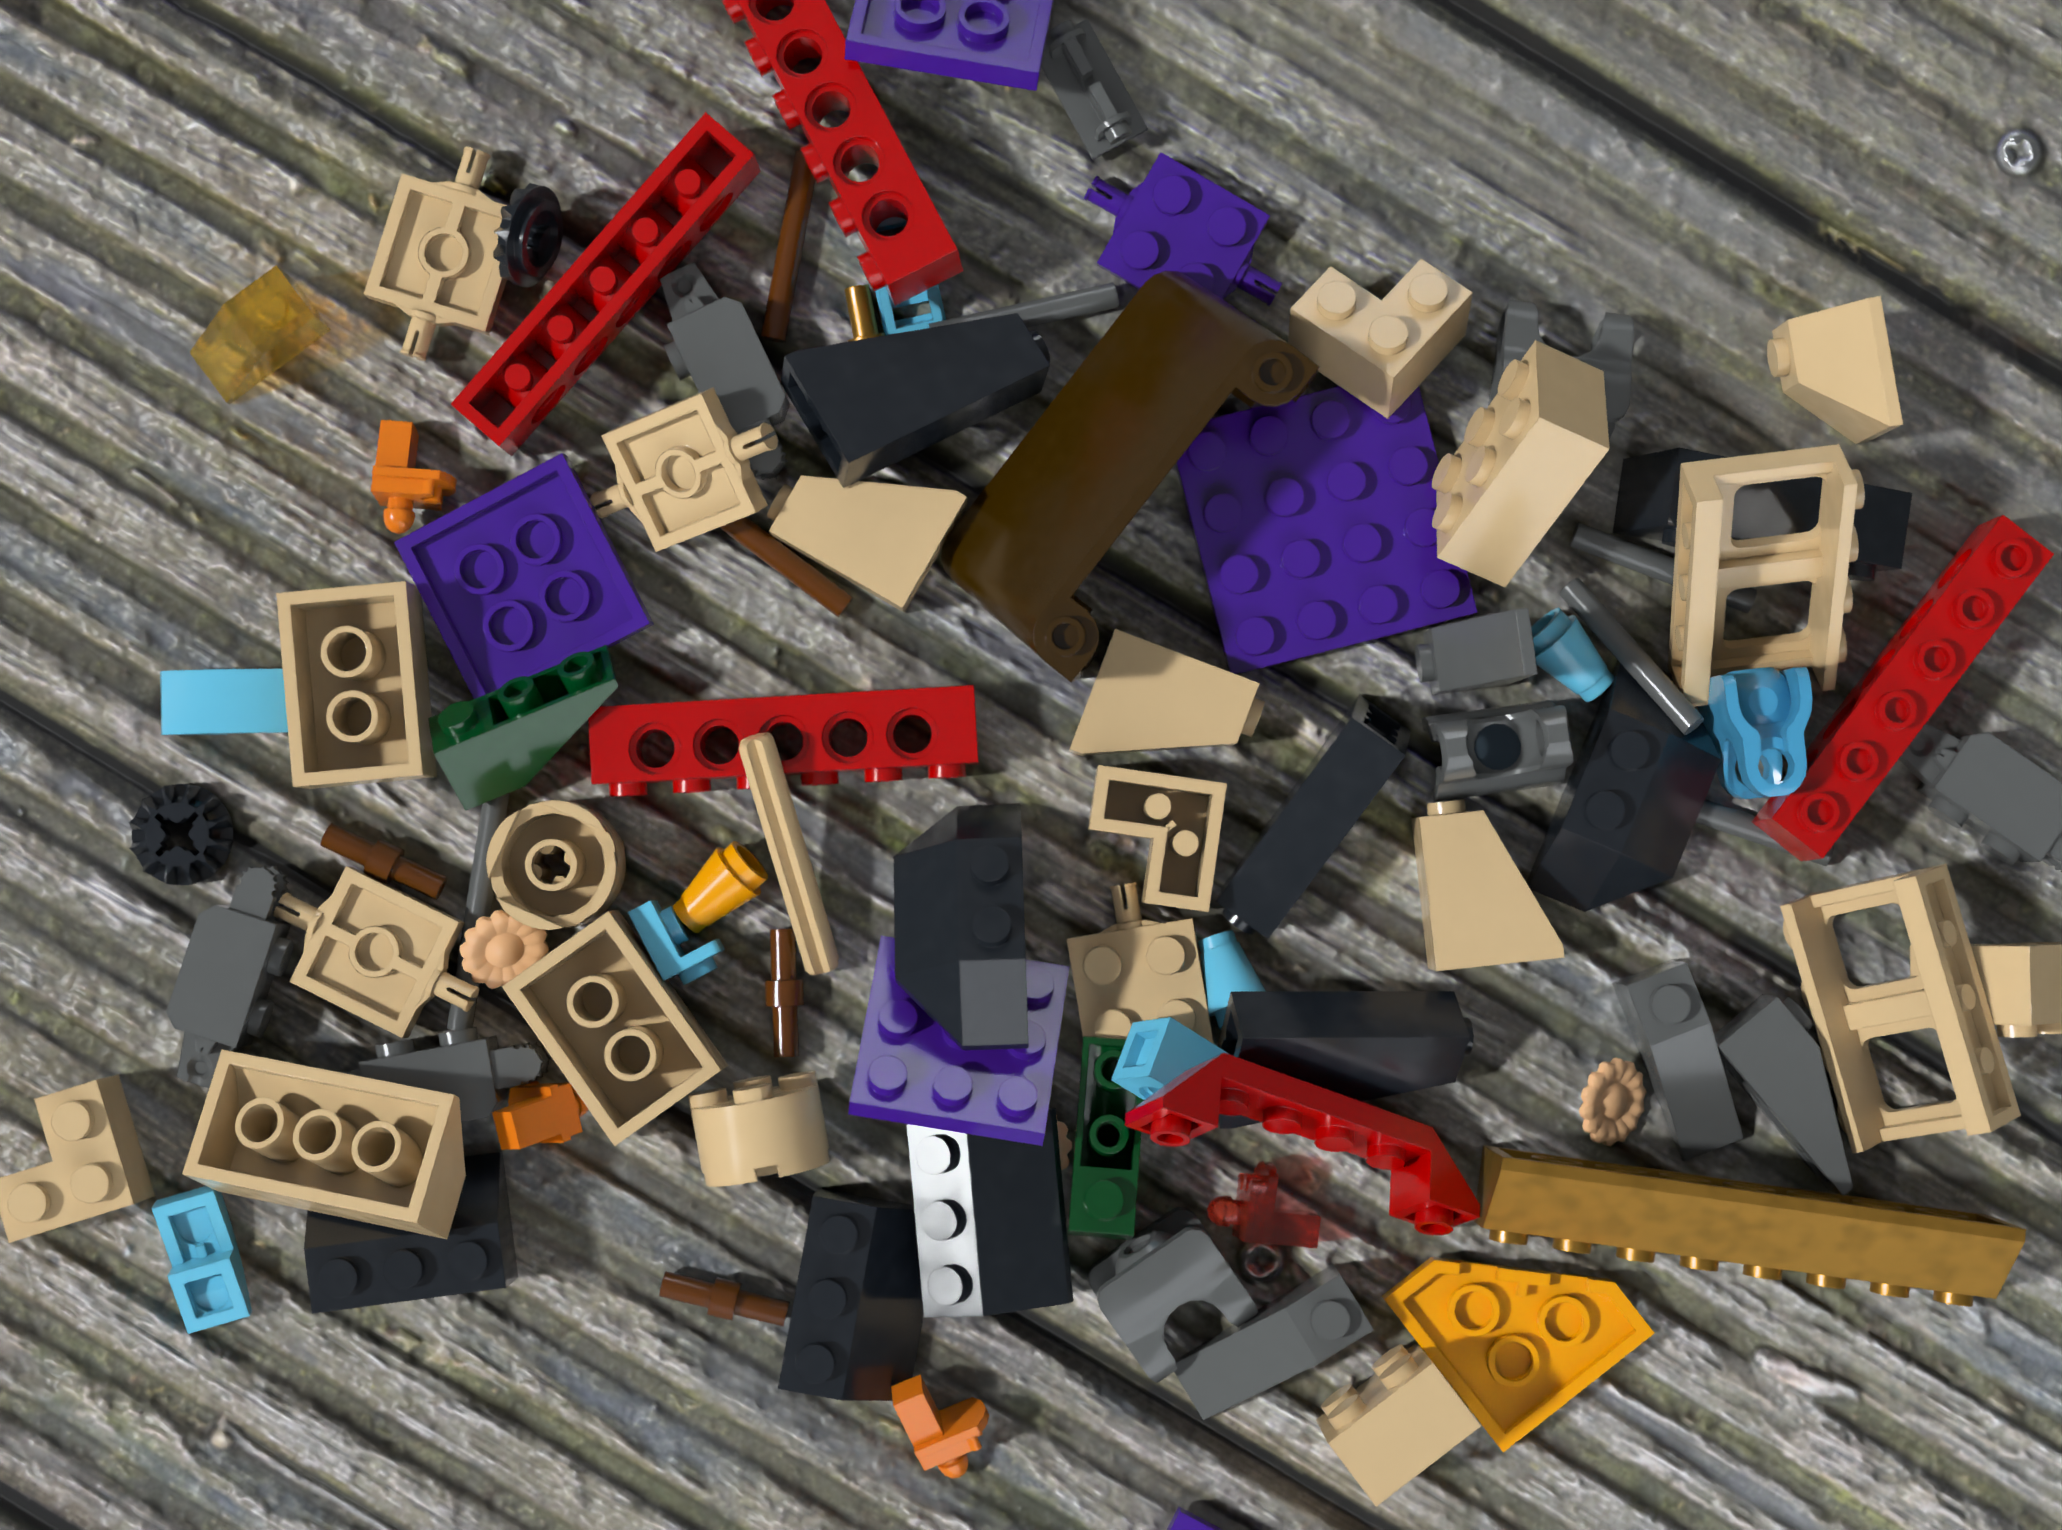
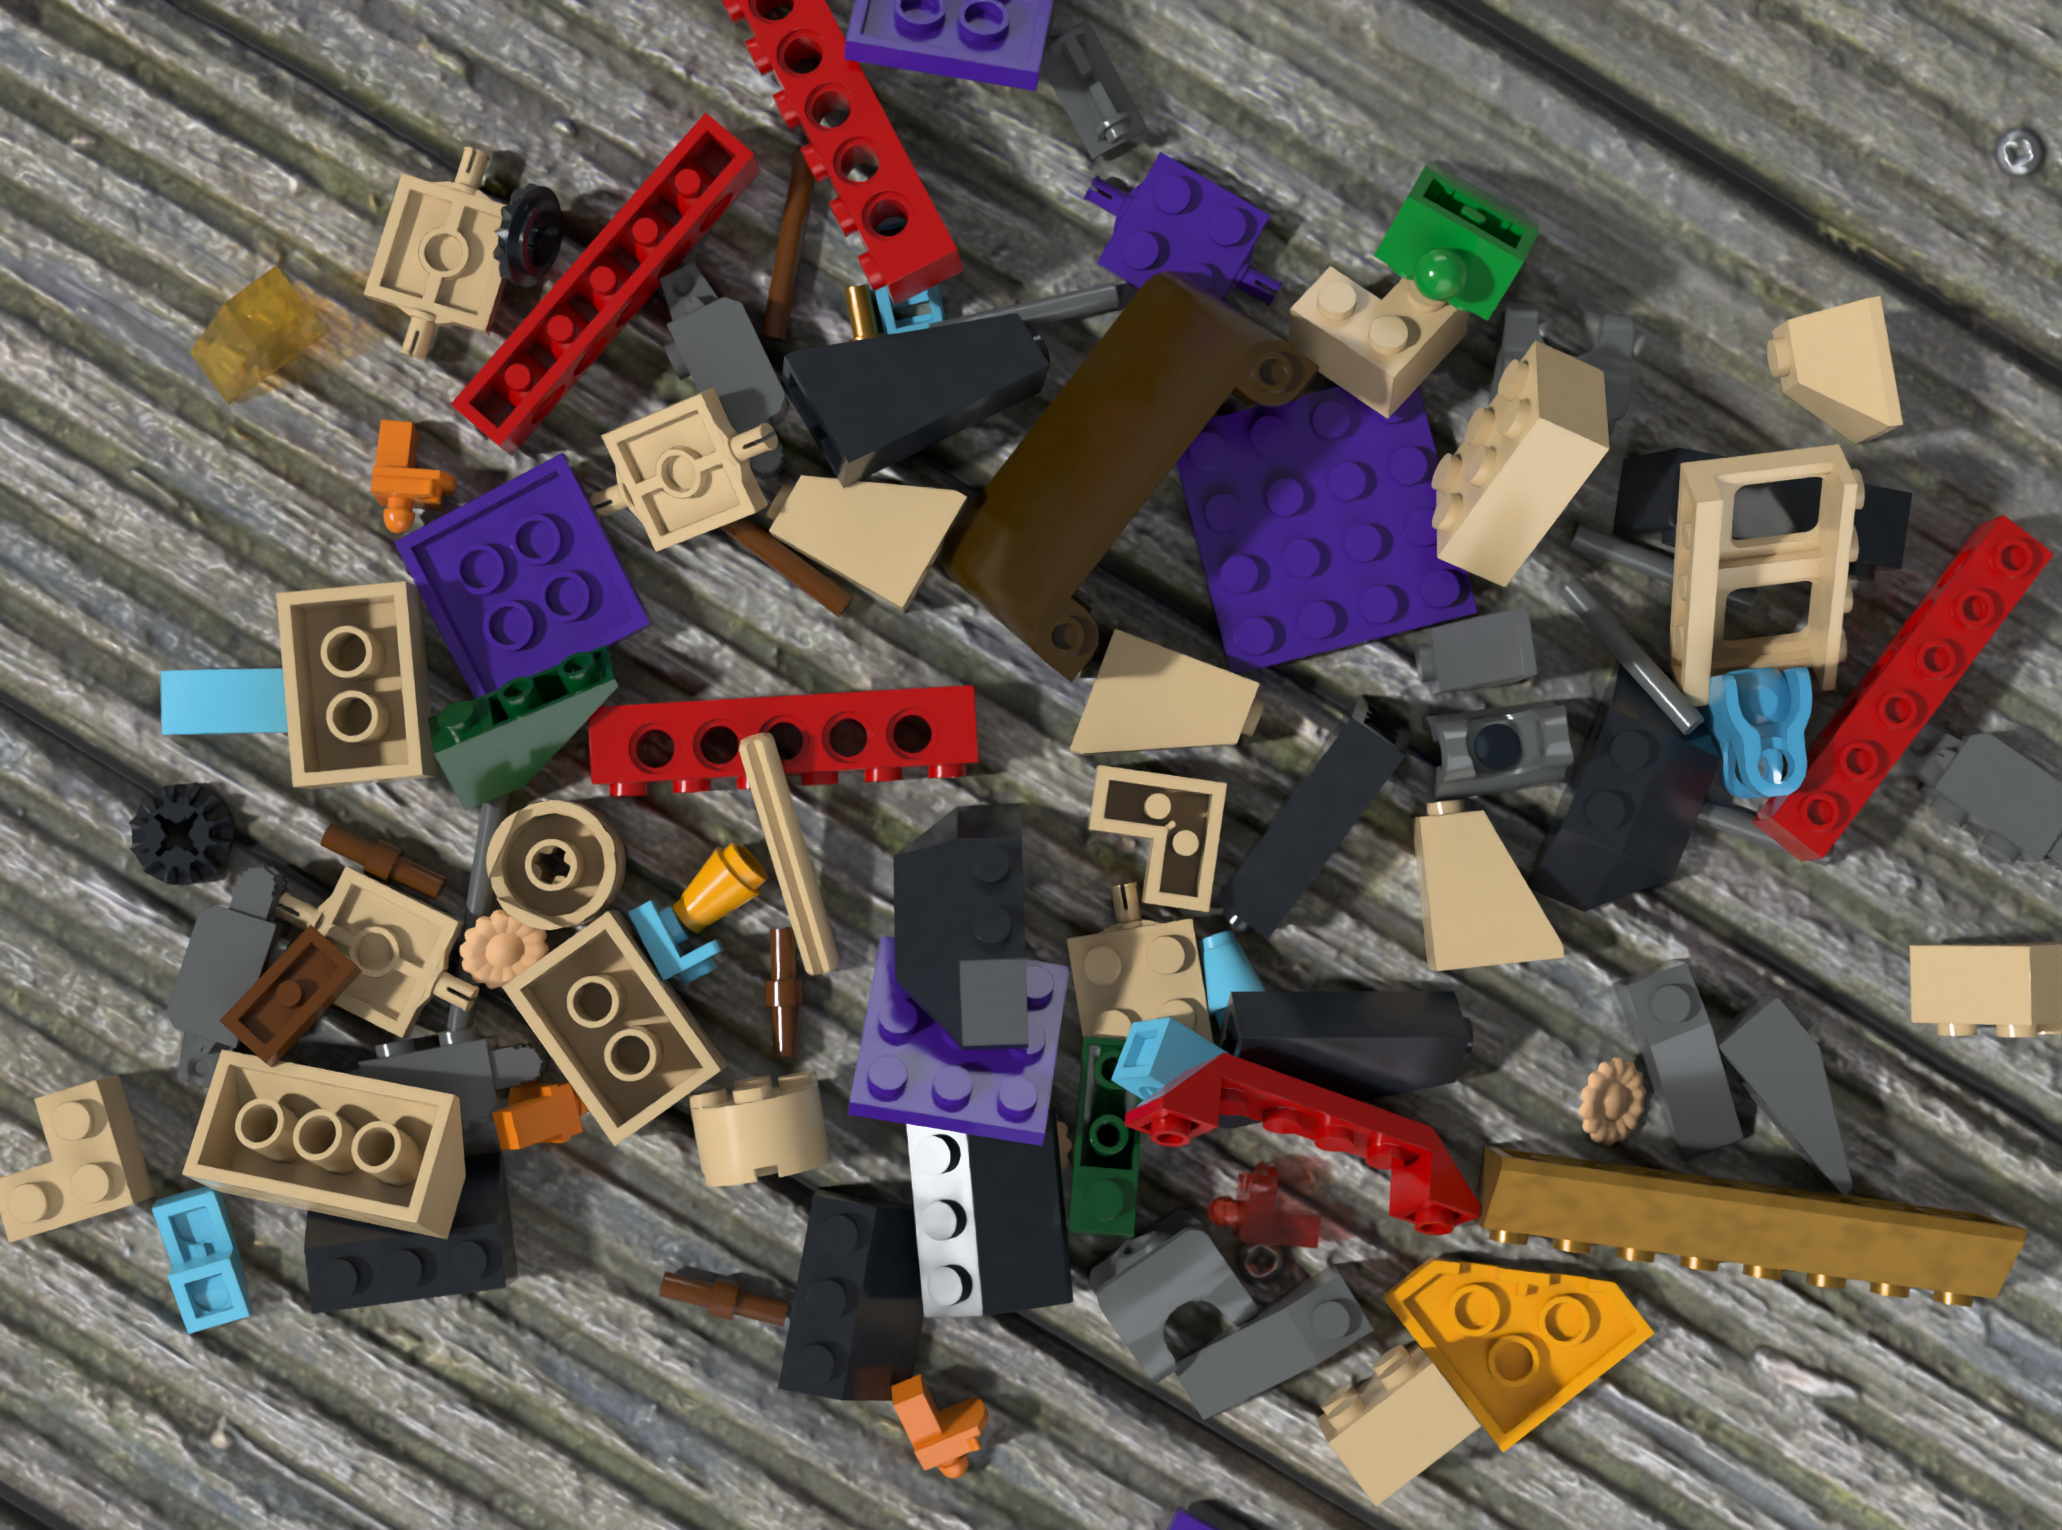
(290, 996): none -> reddish brown plate
(1457, 242): none -> green slope
(1569, 655): medium azure cone -> none
(1941, 997): tan window -> none

